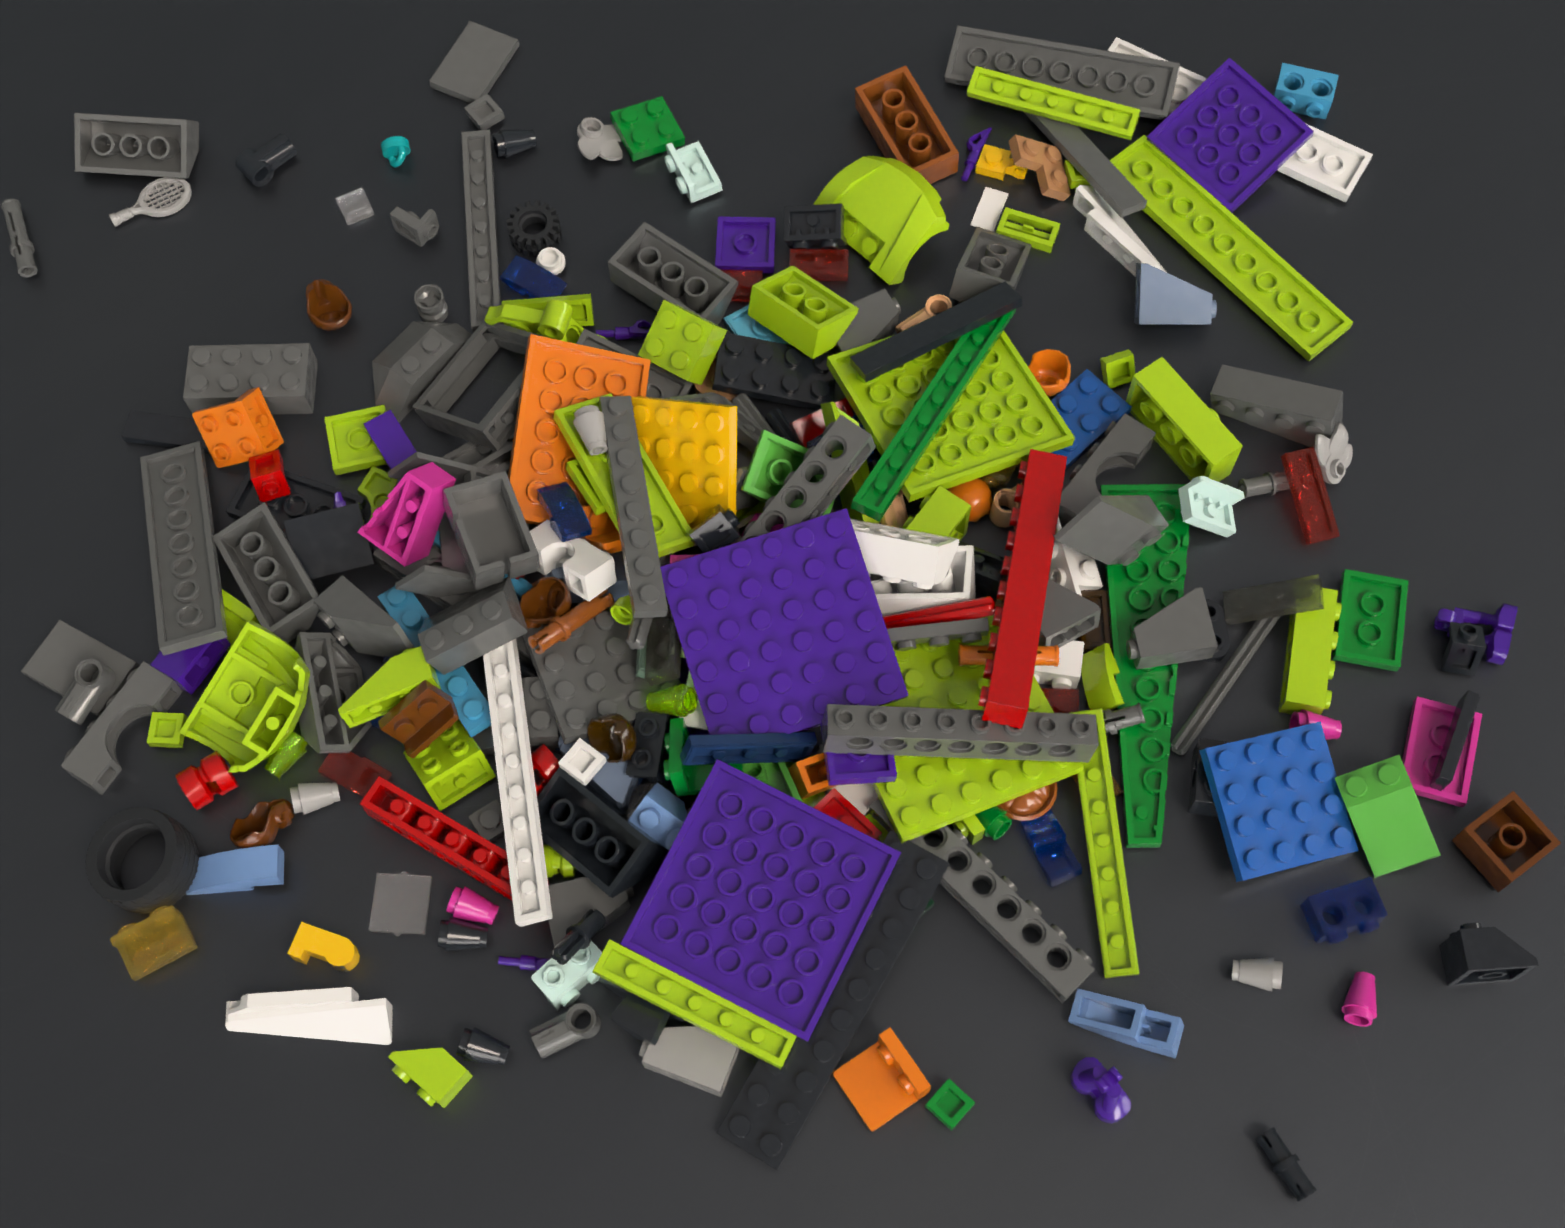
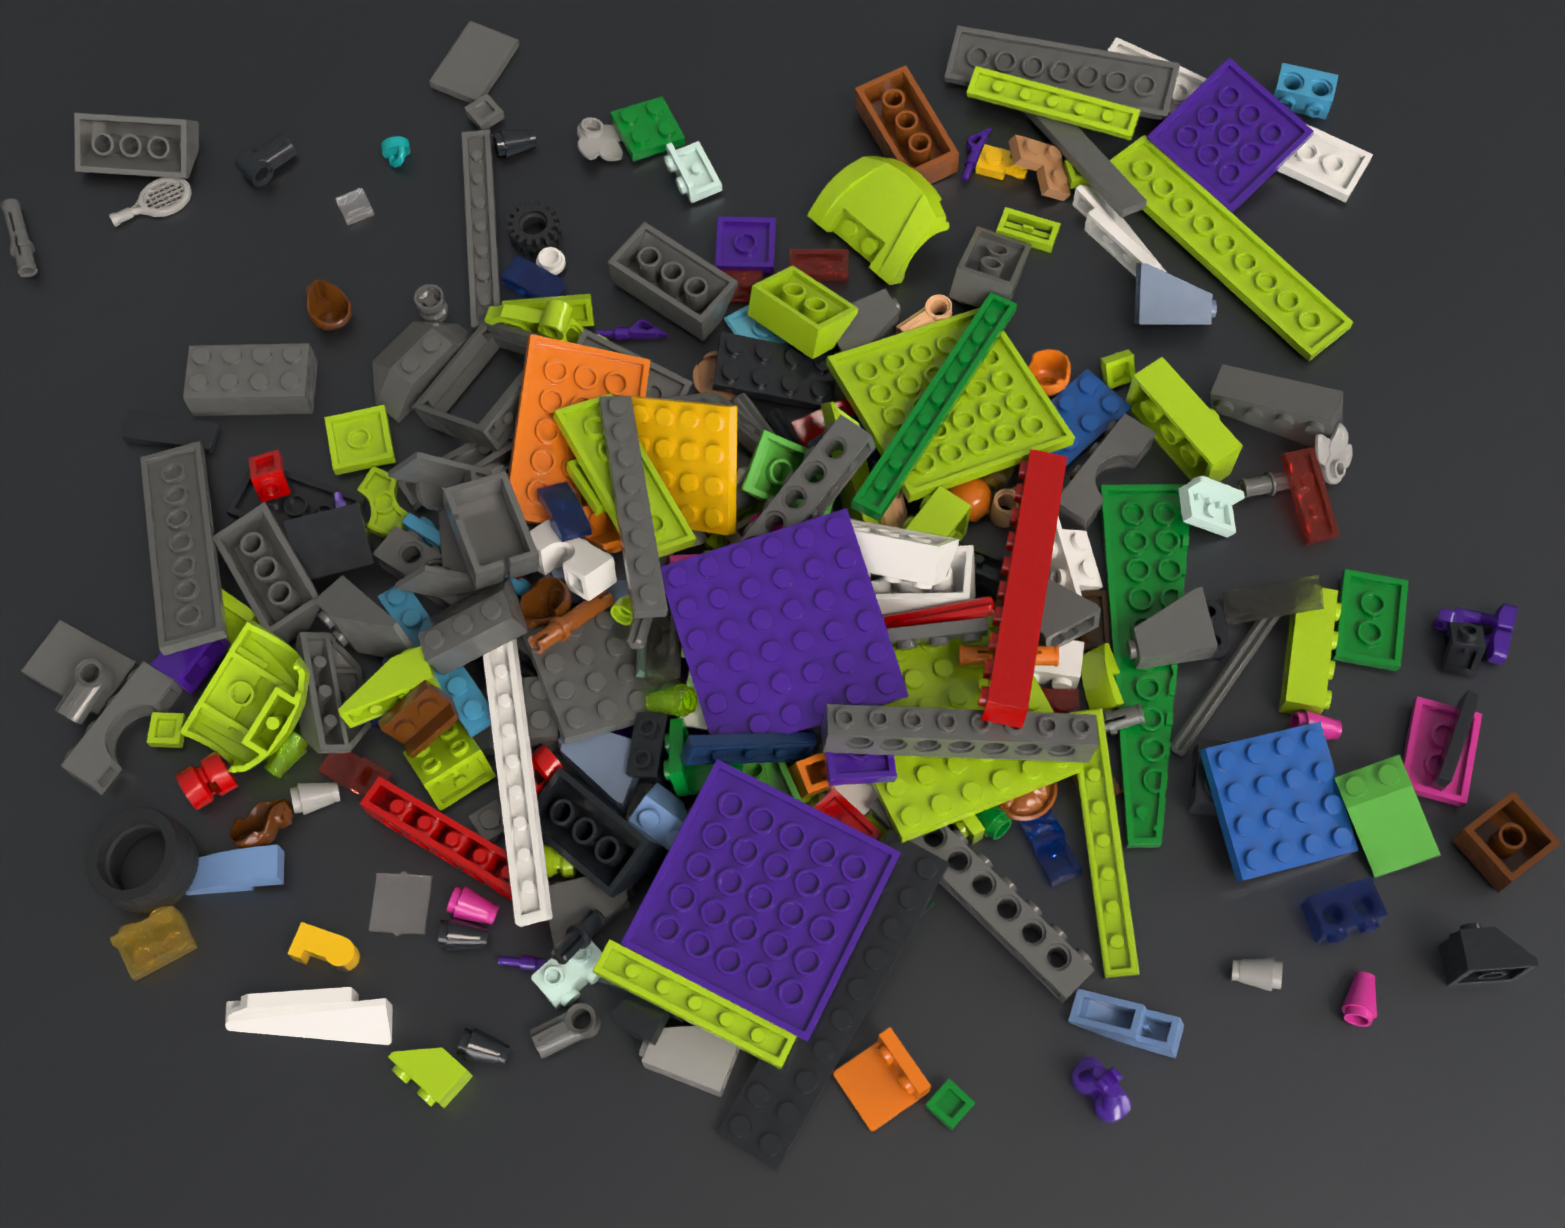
(238, 429): orange bracket -> none
(390, 439): dark purple tile -> none
(410, 515): dark pink wedge -> none
(413, 227): dark grey bracket -> none
(582, 762): white plate -> none
(591, 428): light grey cone -> none
(613, 736): dark brown hair -> none
(682, 342): lime brick -> none
(716, 530): black bracket -> none
(814, 226): black bracket -> none
(935, 331): black tile -> none
(989, 209): white sticker -> none
(1114, 528): dark grey slope -> none
(1286, 1164): black pin -> none

